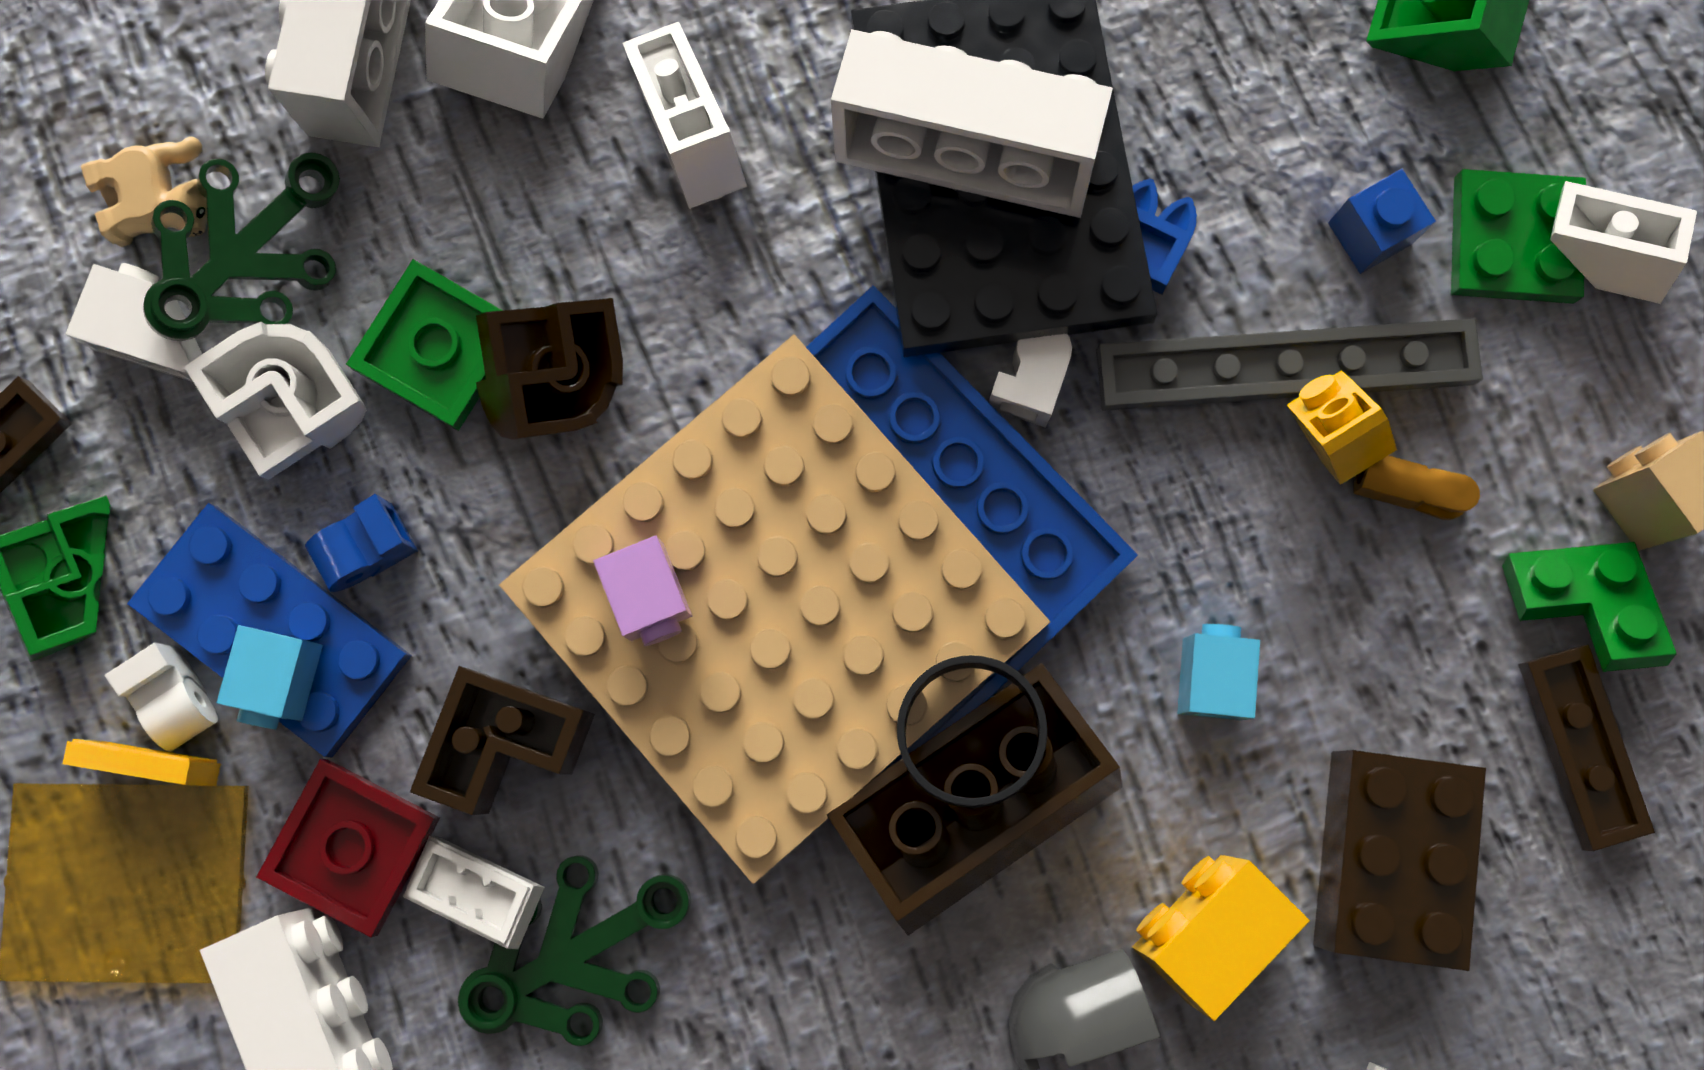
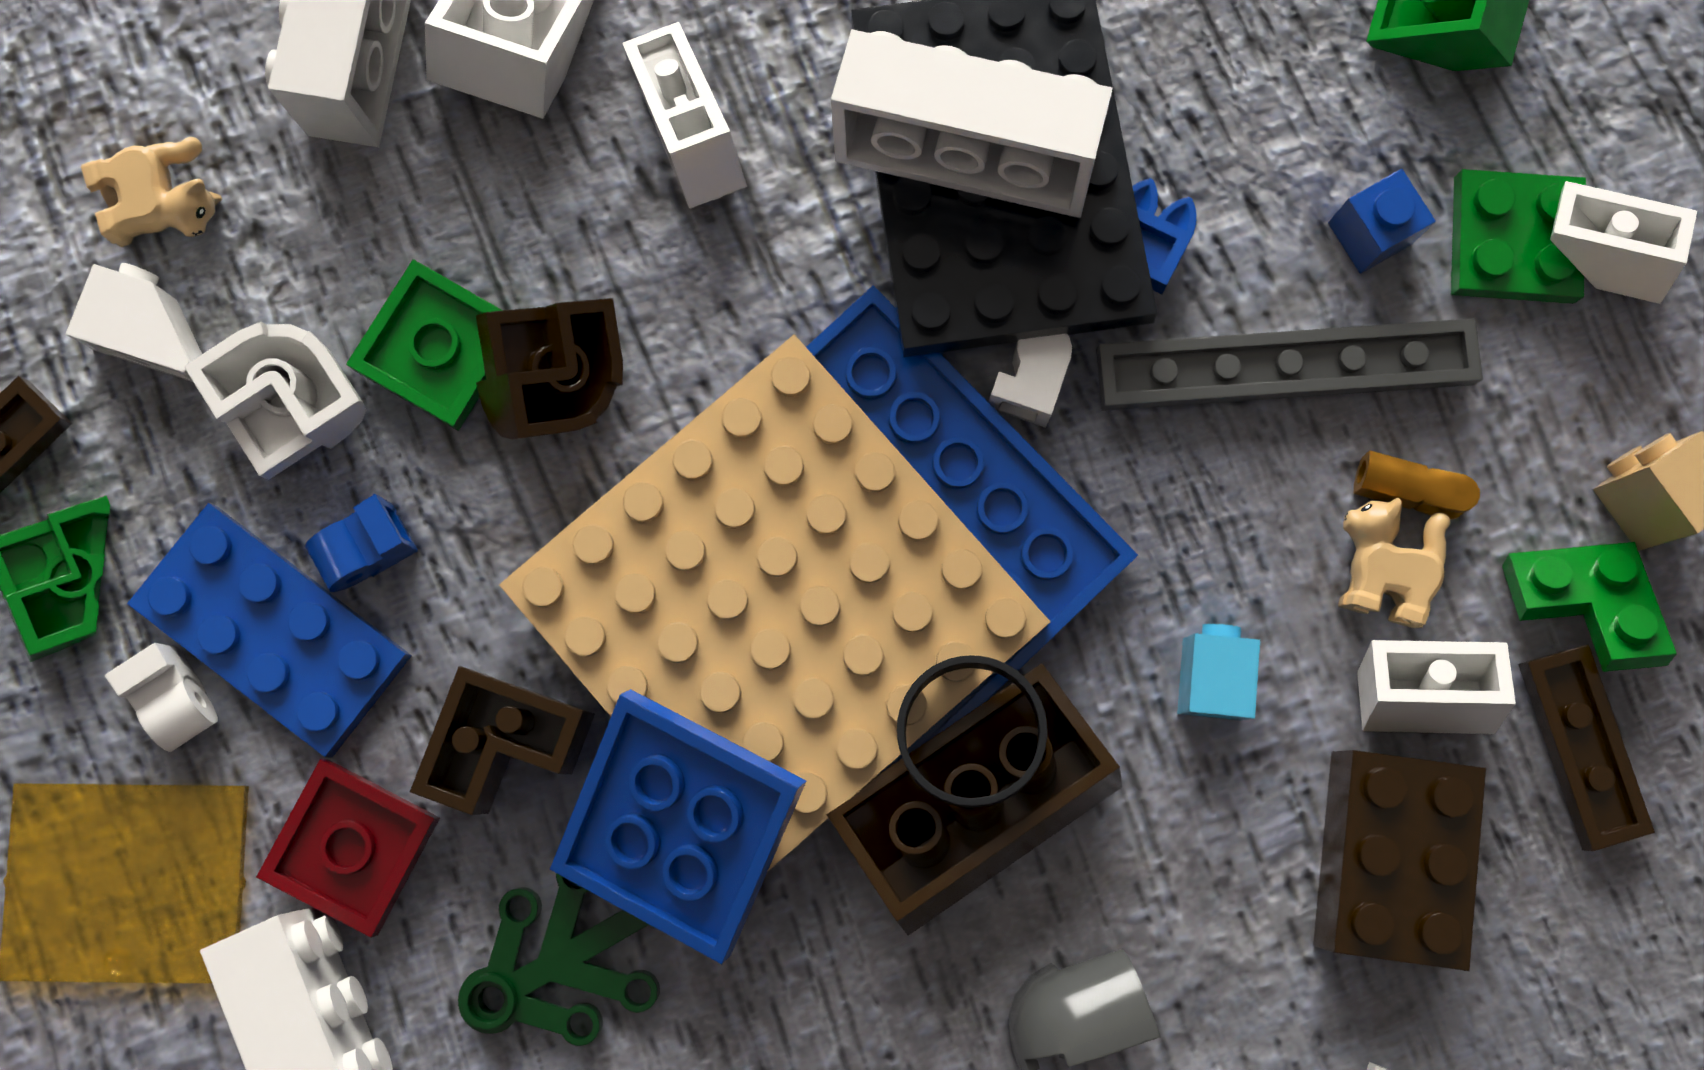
(142, 762): yellow tile -> none
(235, 254): dark green plant -> none
(268, 676): medium azure brick -> none
(473, 892): white plate -> none
(643, 591): lavender brick -> none
(677, 825): none -> blue plate
(1218, 932): yellow brick -> none
(1342, 425): yellow slope -> none
(1382, 568): none -> tan animal
(1435, 687): none -> white brick

